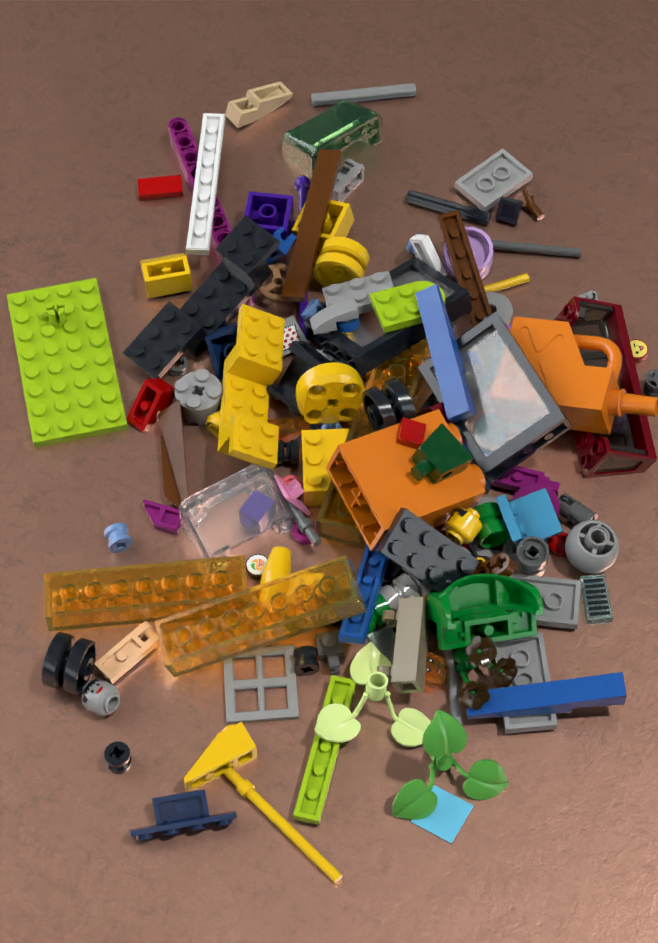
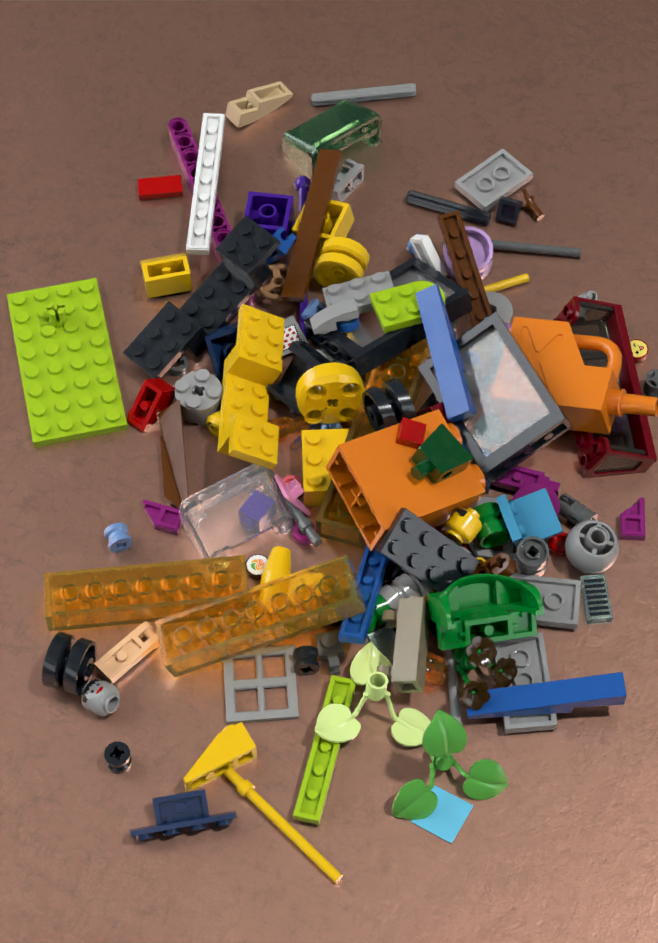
(292, 451): black wheel -> none
(633, 522): none -> magenta tile

